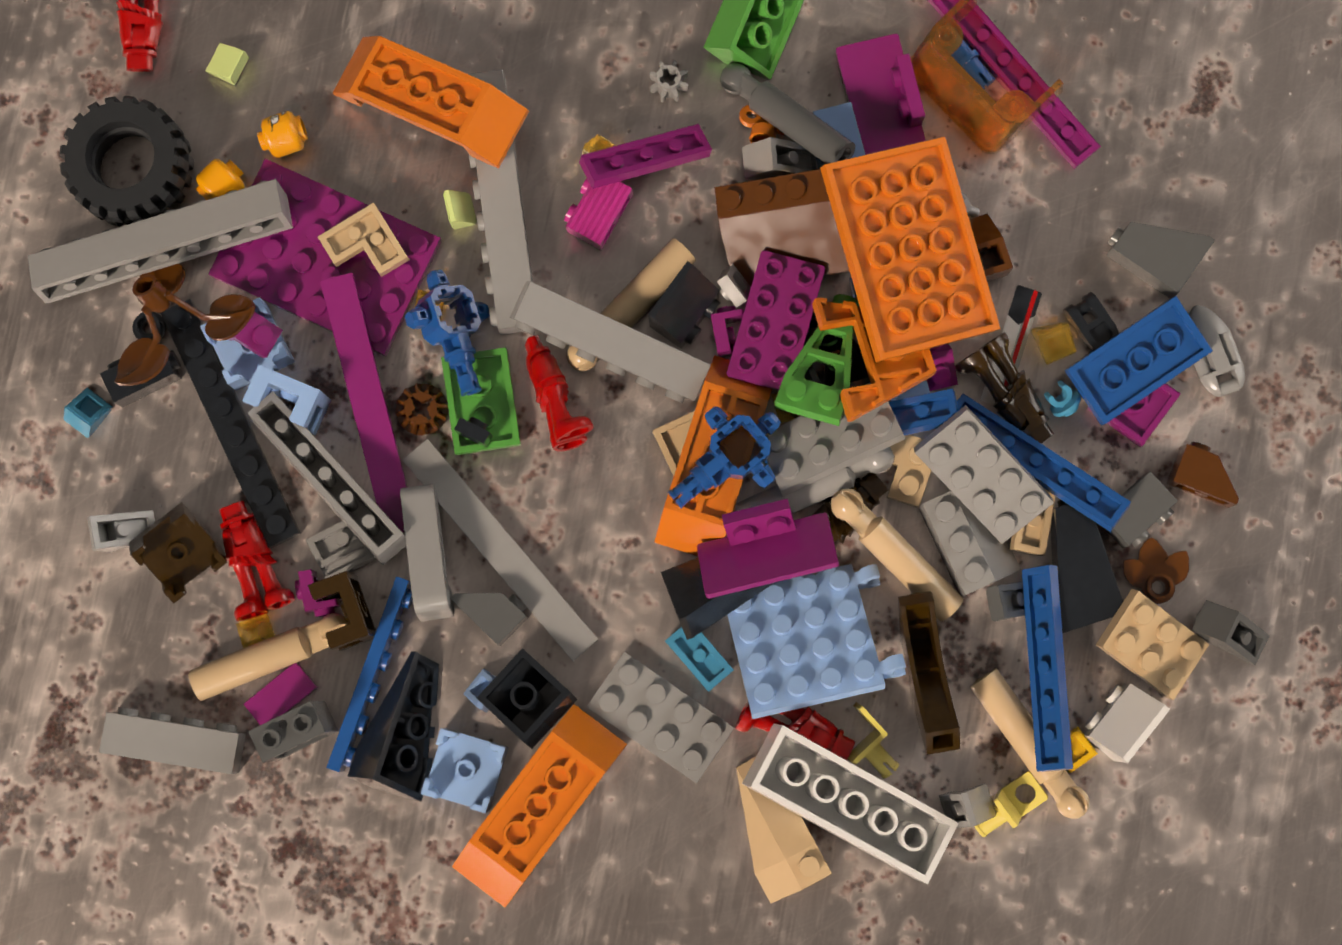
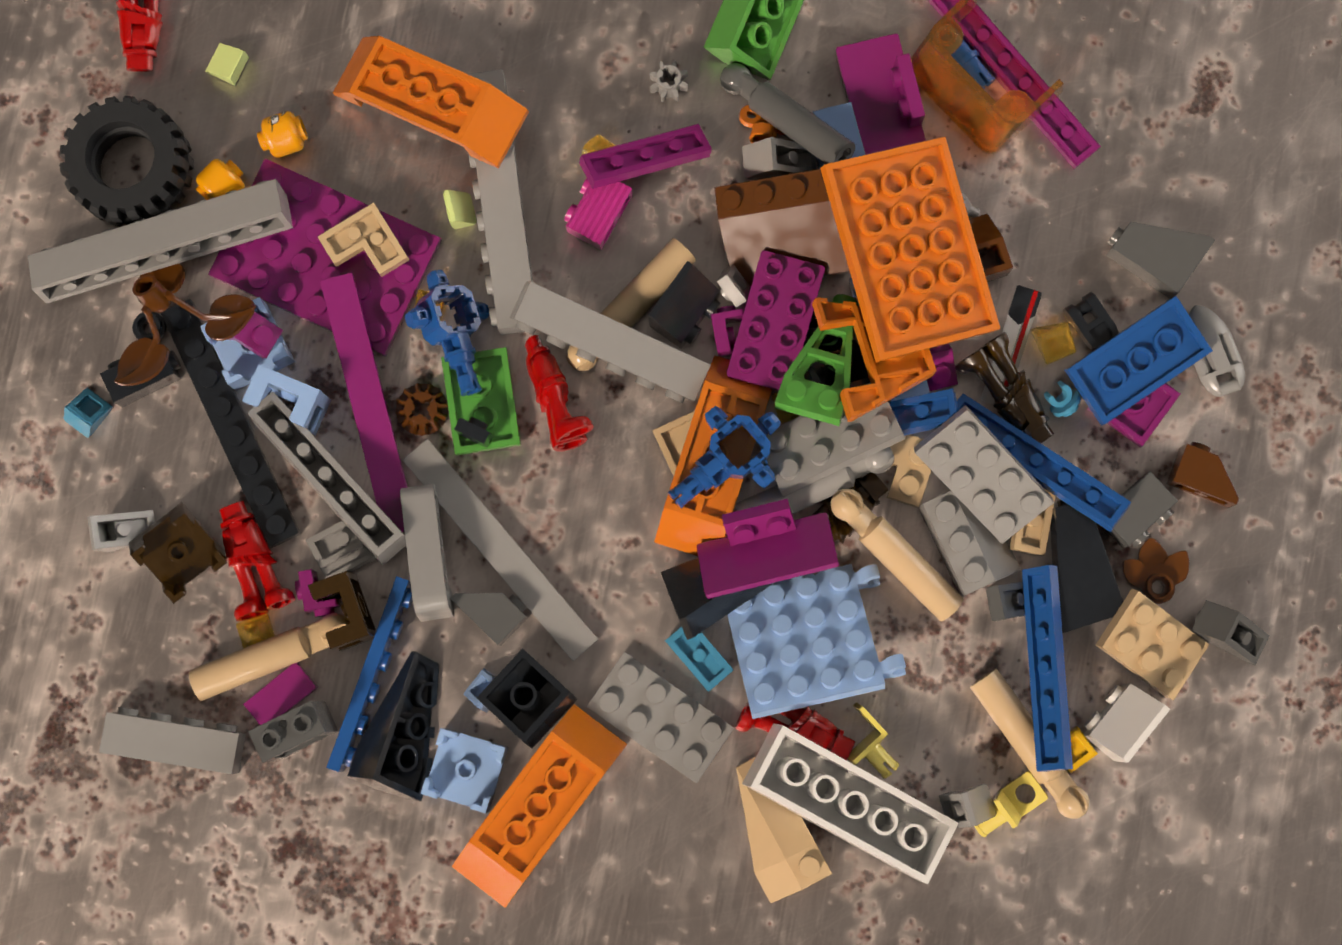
(927, 673): dark brown arch -> none

